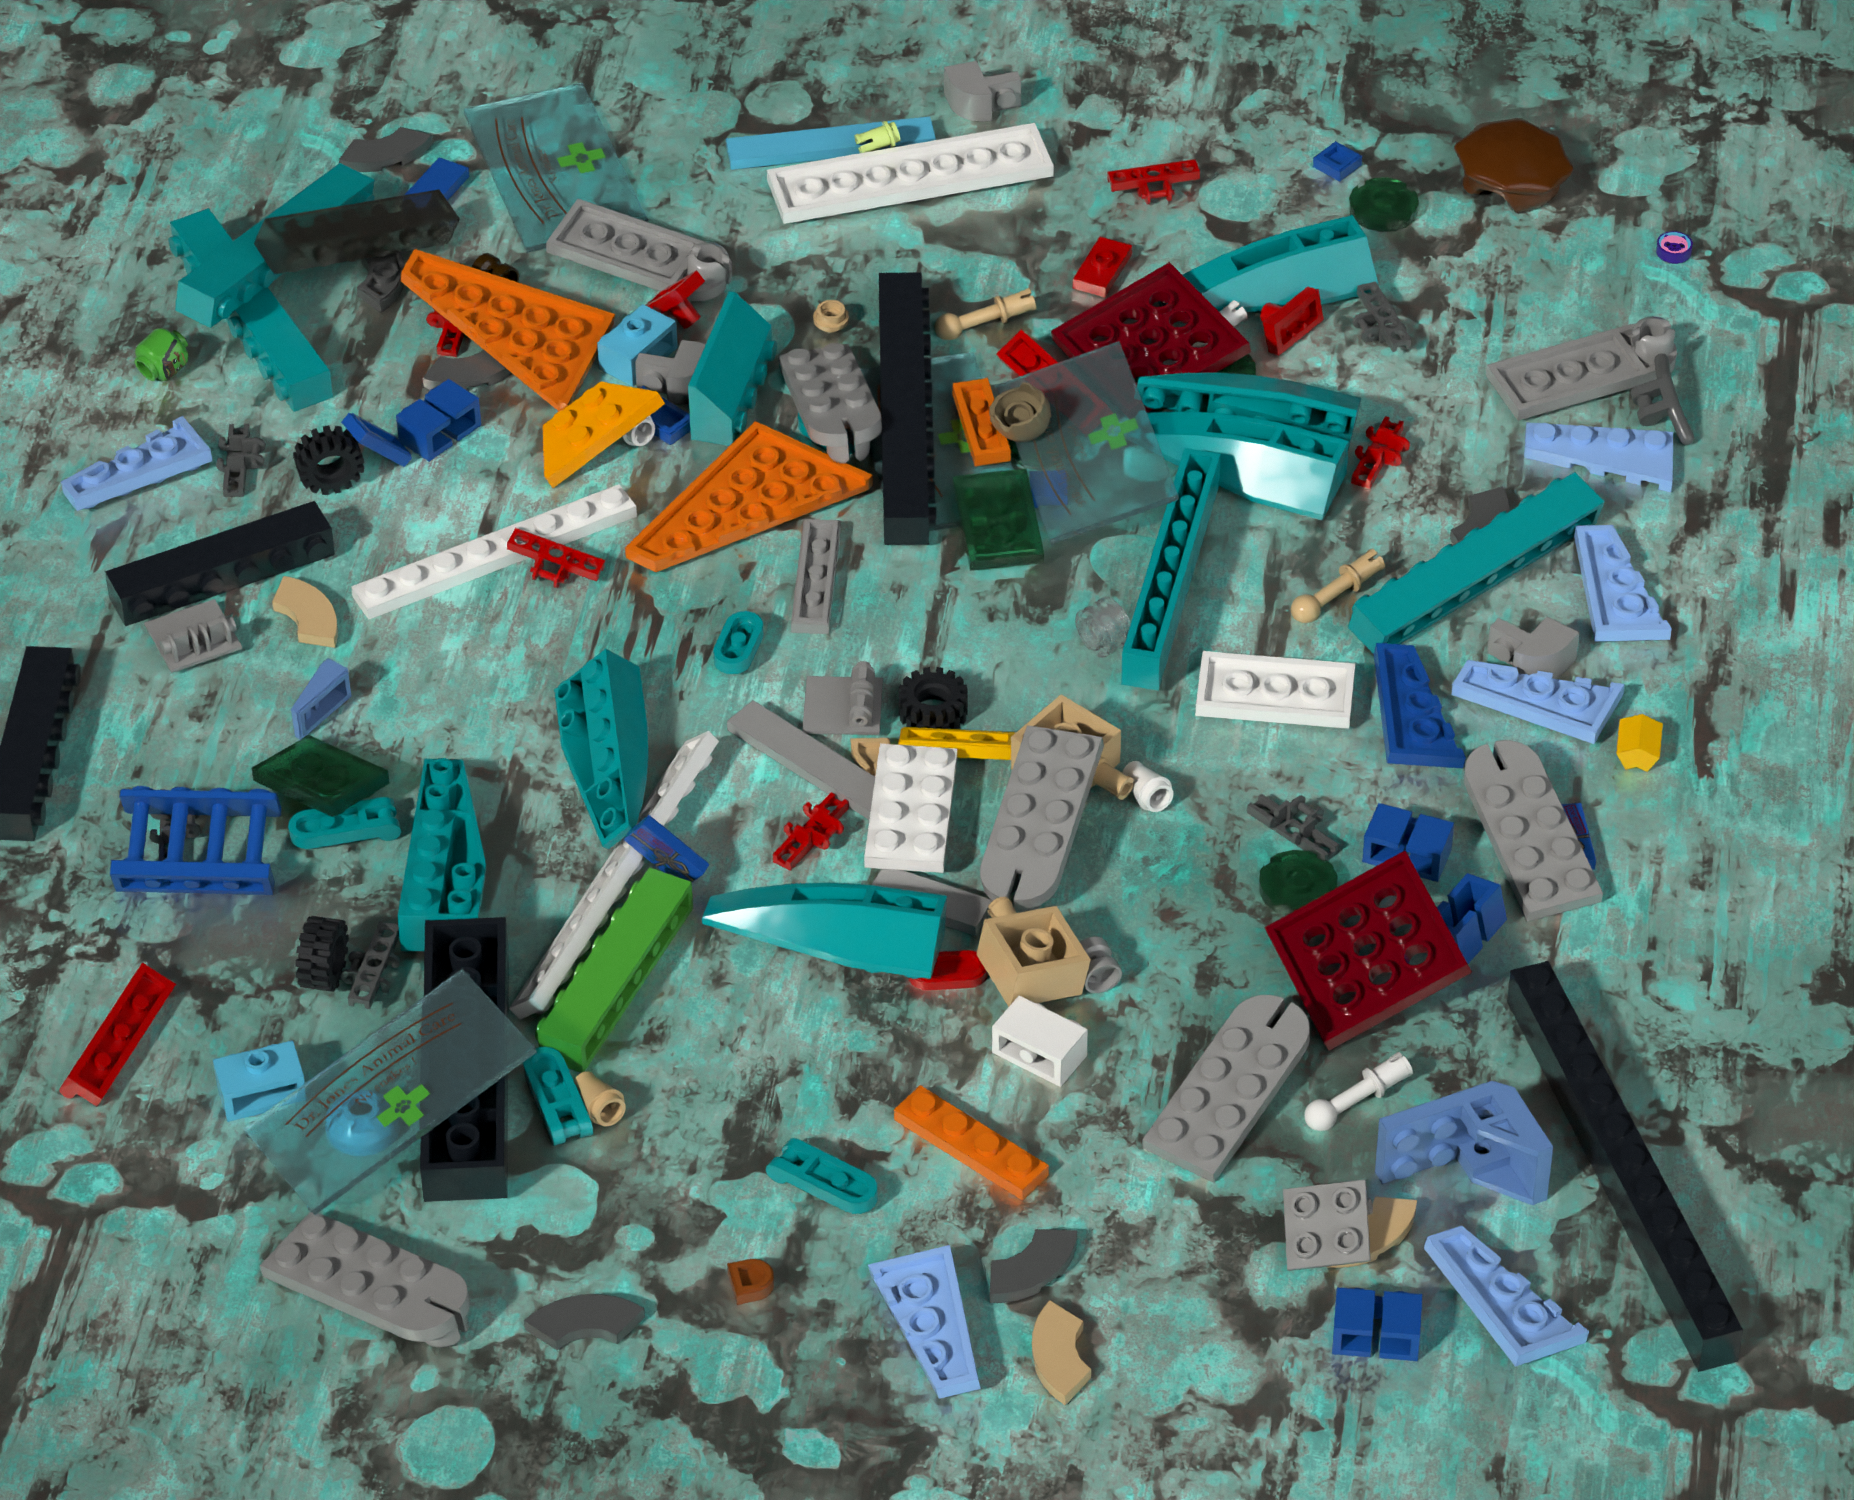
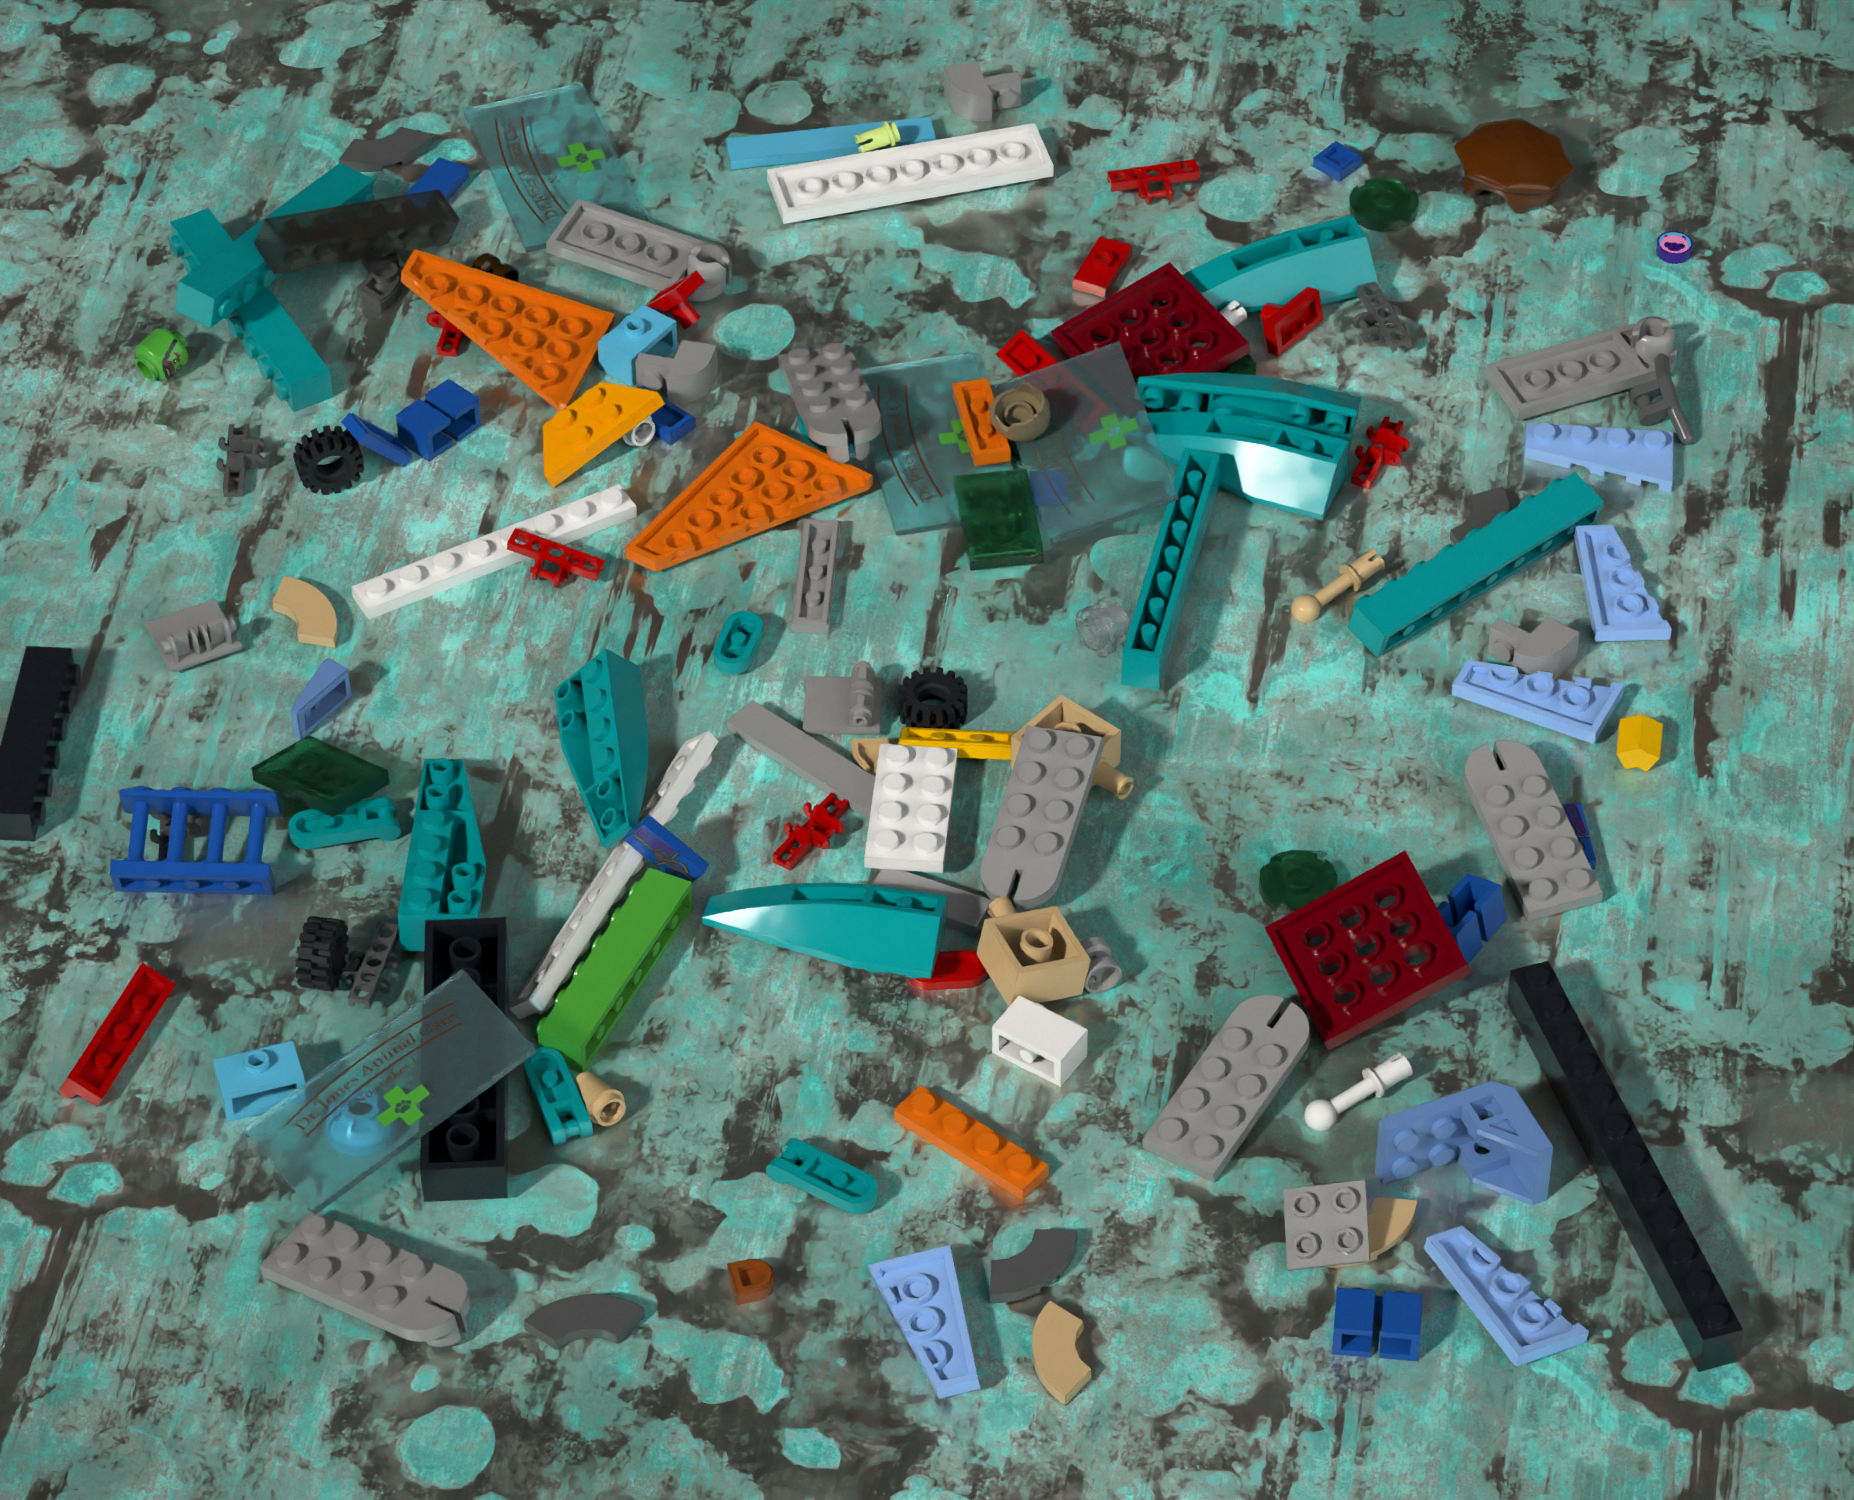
(150, 463): light blue wing -> none
(220, 563): black brick -> none
(466, 371): dark grey tile -> none
(729, 372): teal slope -> none
(831, 316): tan plate -> none
(904, 409): black brick -> none
(951, 326): tan pin -> none
(1150, 788): white cone -> none
(1275, 689): white plate -> none
(1286, 812): dark grey piece -> none
(1396, 830): blue piece -> none
(1410, 713): blue wing -> none

